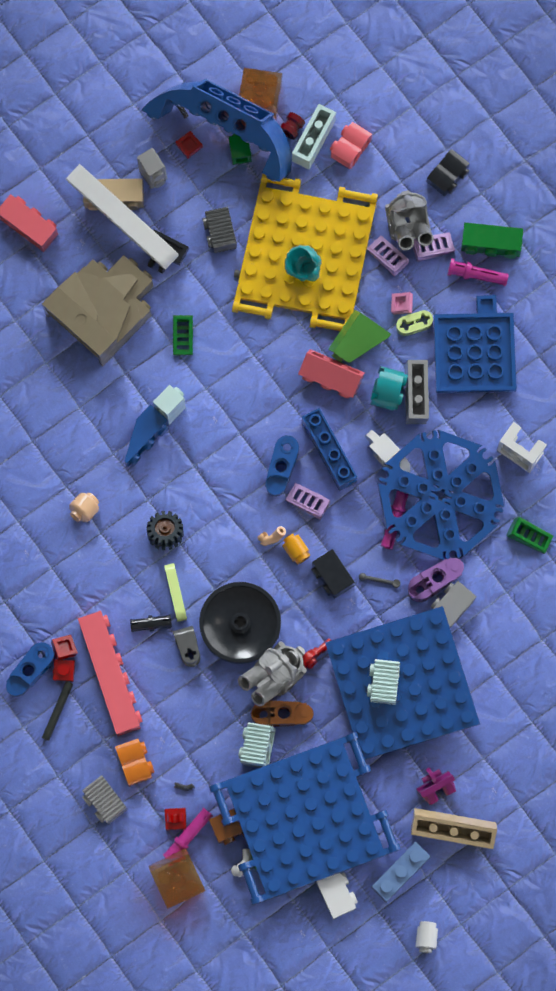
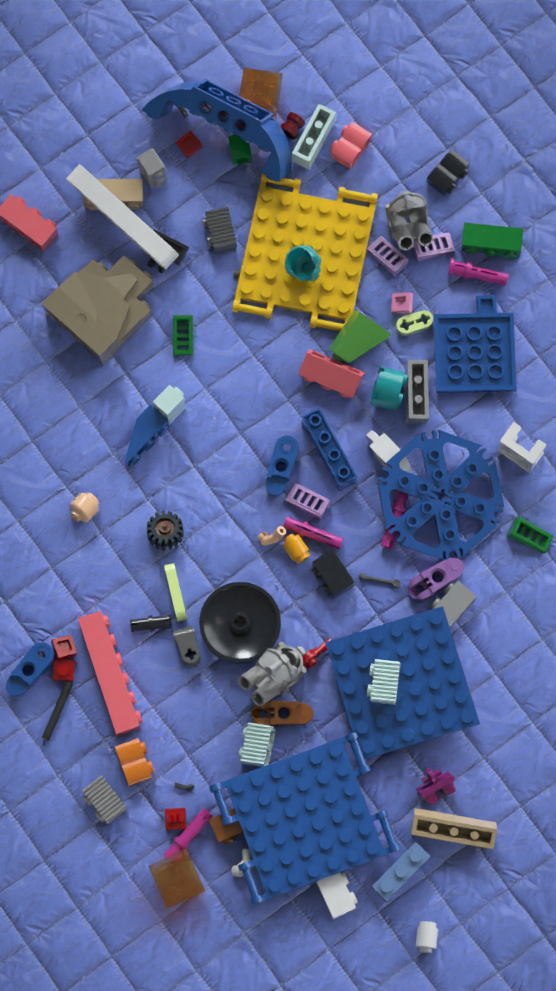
(291, 524): none -> dark pink pin

